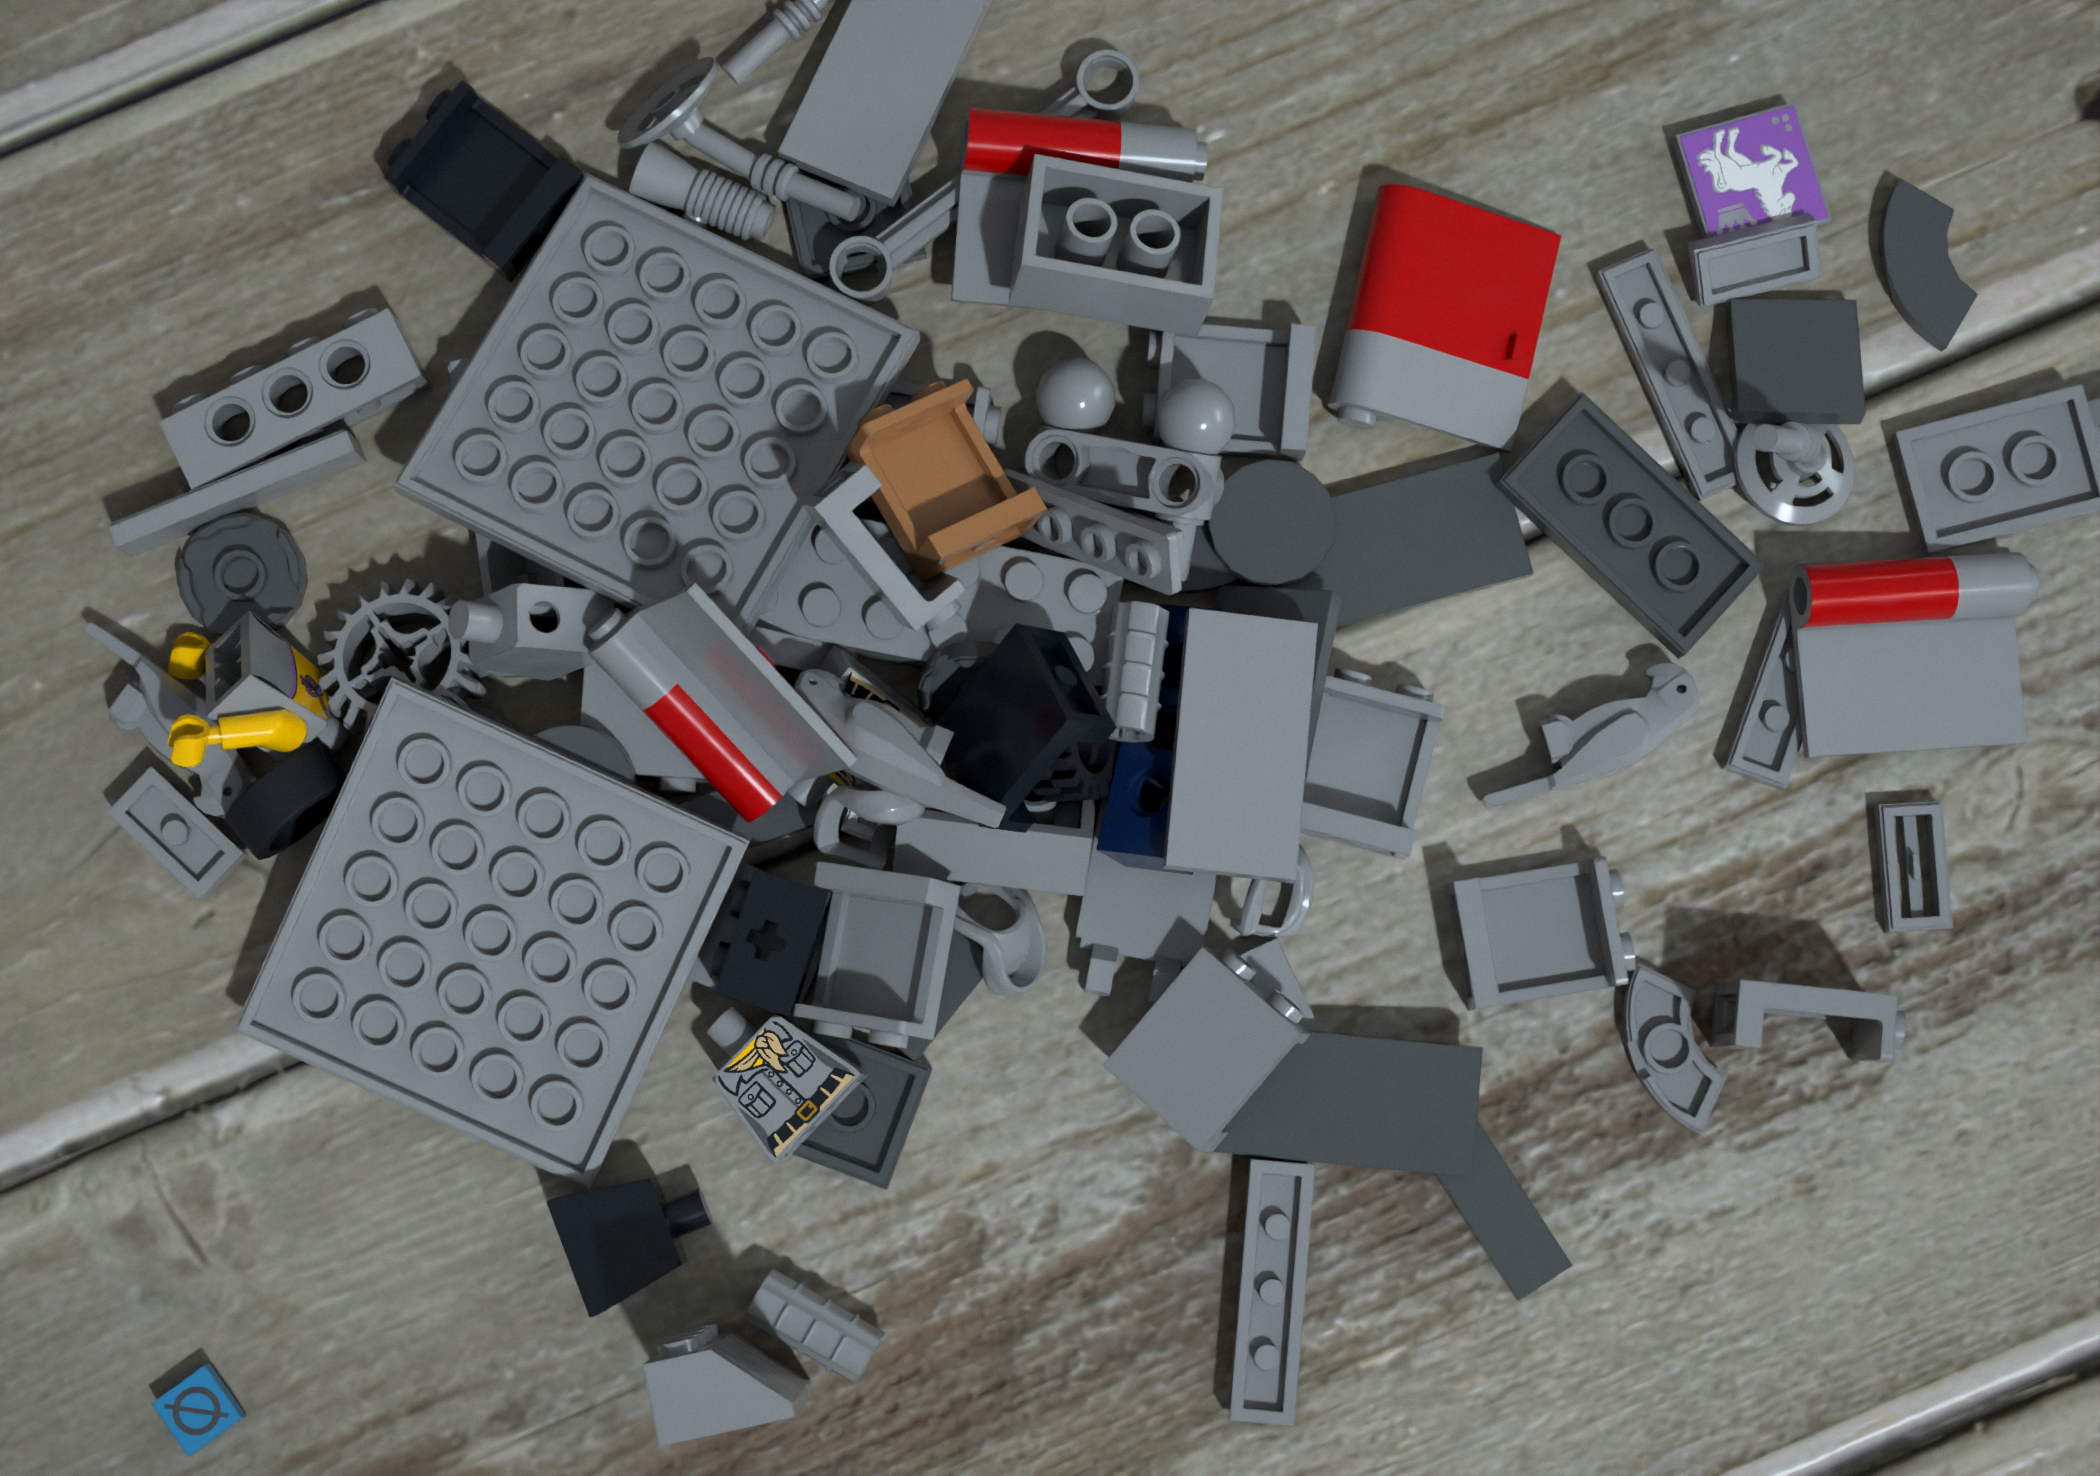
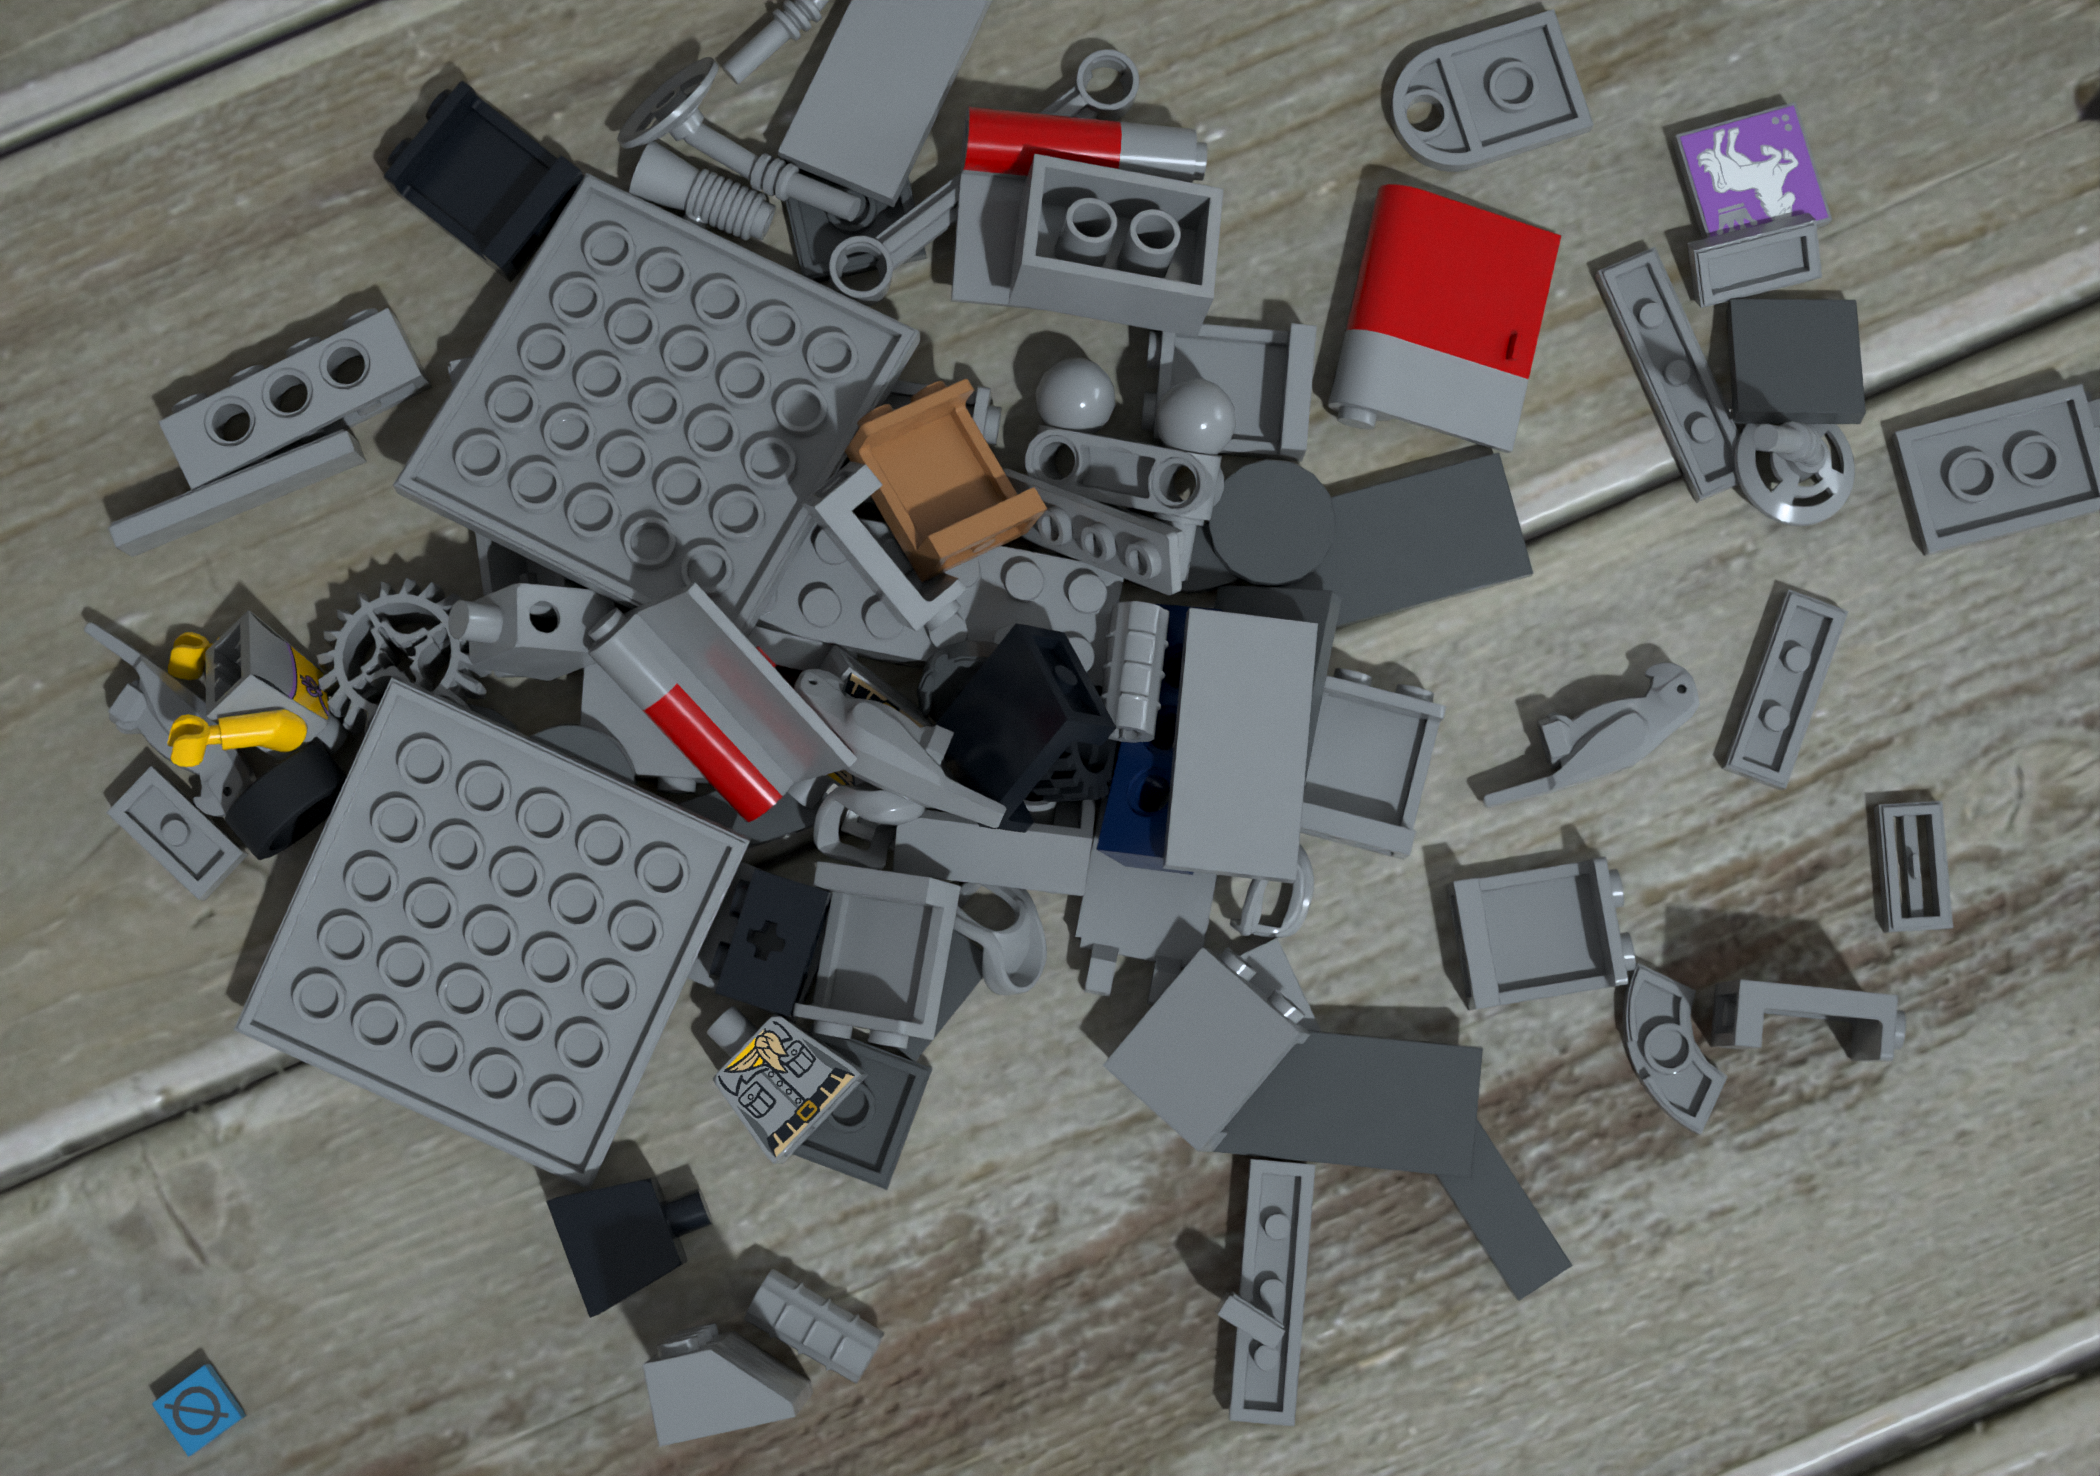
(240, 567): dark grey tile -> none
(1250, 1319): none -> light grey tile
(1494, 94): none -> light grey tile
(1630, 525): dark grey tile -> none
(1910, 652): light grey door -> none
(1919, 265): dark grey tile -> none

